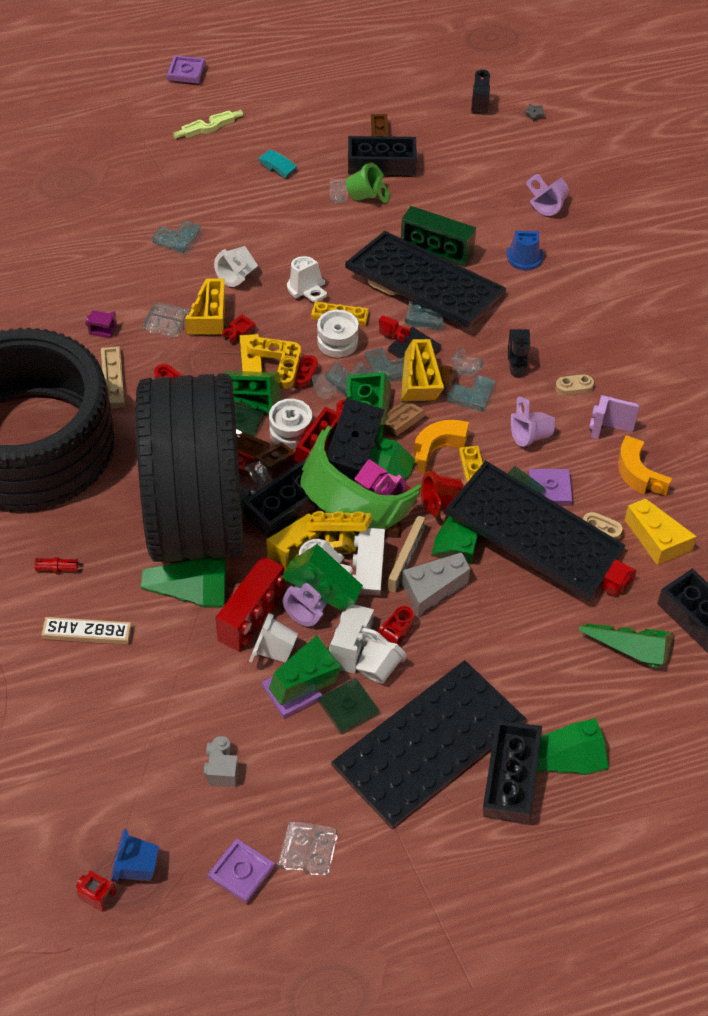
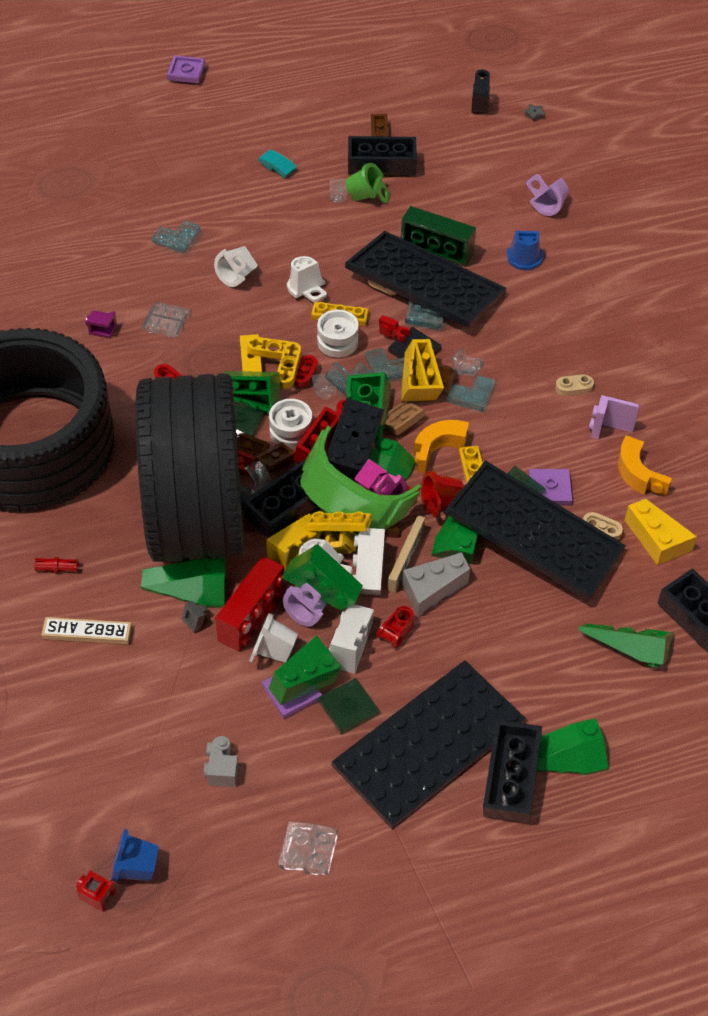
(113, 375): tan tile -> none
(194, 615): none -> dark grey tile
(200, 127): yellowish green piece -> none
(208, 311): yellow wedge -> none
(239, 326): red plate -> none
(241, 870): medium lavender plate -> none
(379, 657): white container -> none
(518, 351): black piece -> none
(528, 426): lavender container -> none
(618, 578): red window -> none

